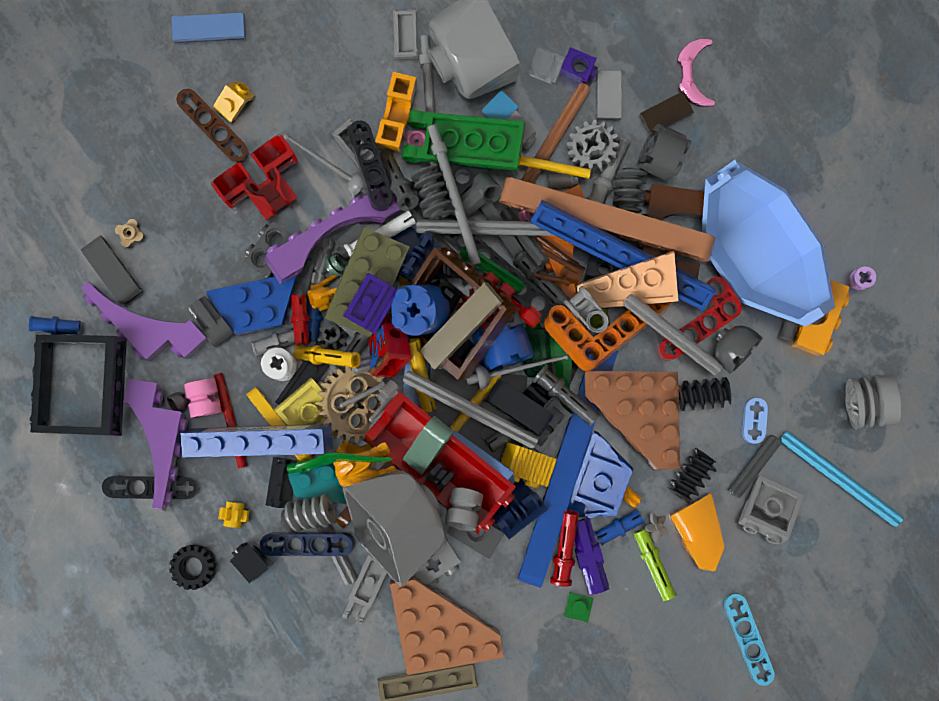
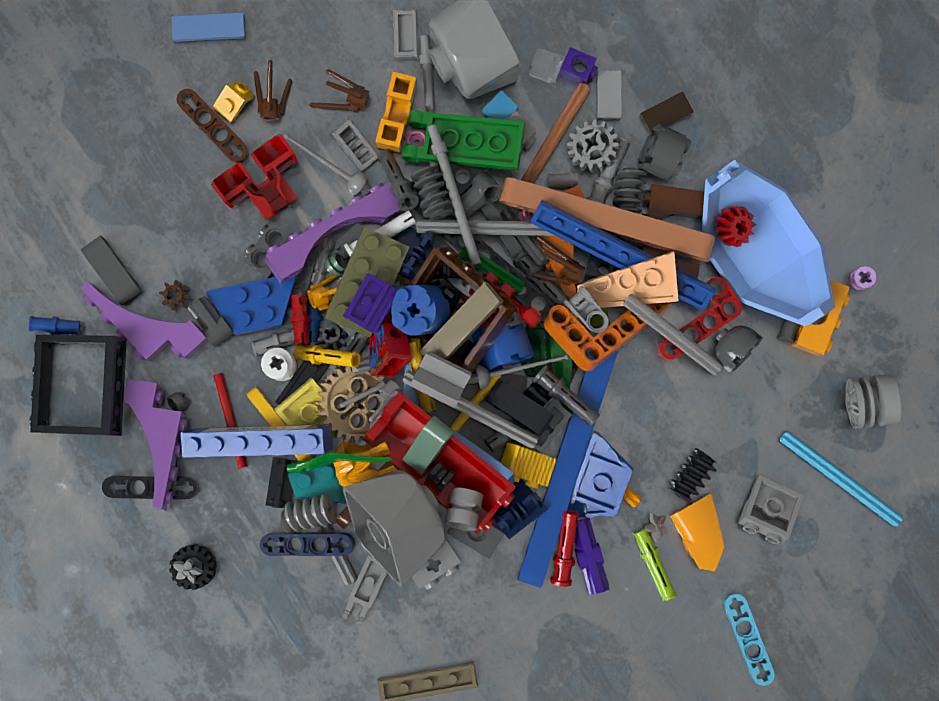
(135, 235): tan plate -> none
(168, 295): none -> reddish brown gear
(186, 570): none -> light grey plant
(202, 398): bright pink wheel -> none
(233, 514): yellow gear -> none
(250, 561): black brick -> none
(270, 108): none -> reddish brown plant
(356, 94): none -> reddish brown plant
(367, 166): black beam -> none
(438, 632): nougat plate -> none
(440, 379): none -> light grey panel
(555, 166): yellow bar -> none
(578, 607): green plate -> none
(619, 527): blue pin -> none
(643, 409): nougat plate -> none
(687, 86): bright pink piece -> none
(705, 393): black piece -> none
(734, 226): none -> red gear
(755, 466): dark grey axle -> none
(761, 420): light blue beam -> none

